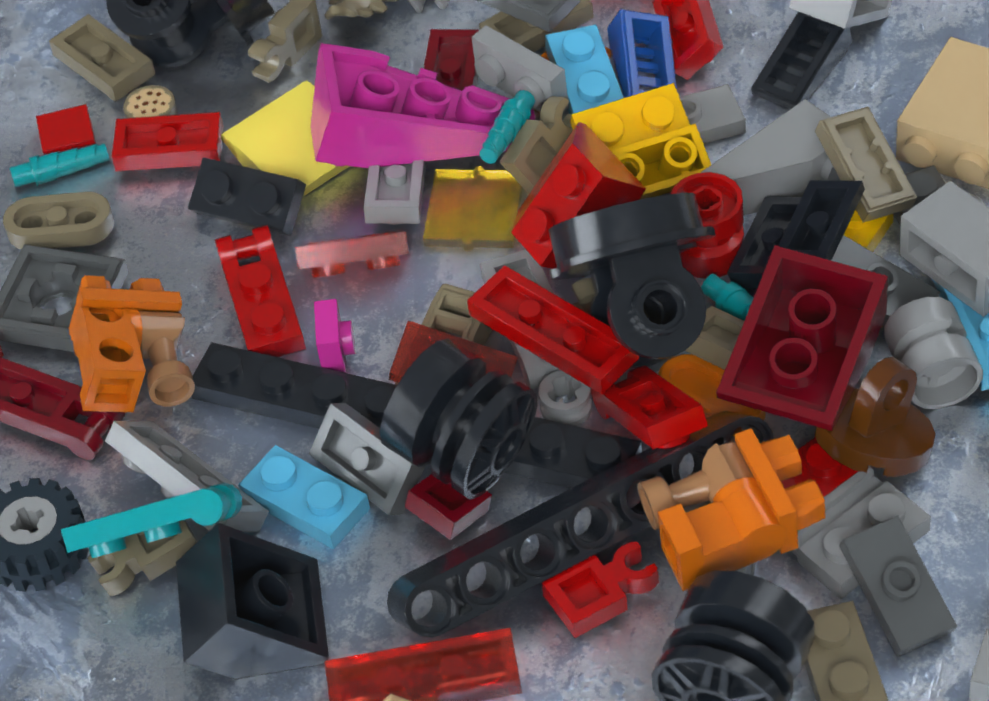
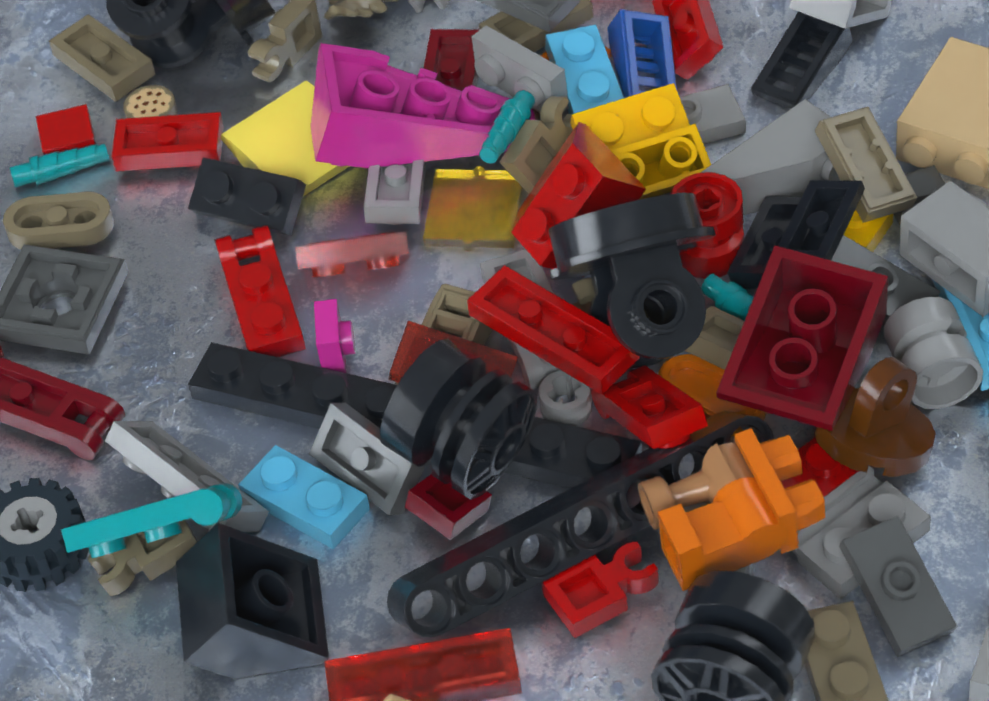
(116, 332): orange hips -> none

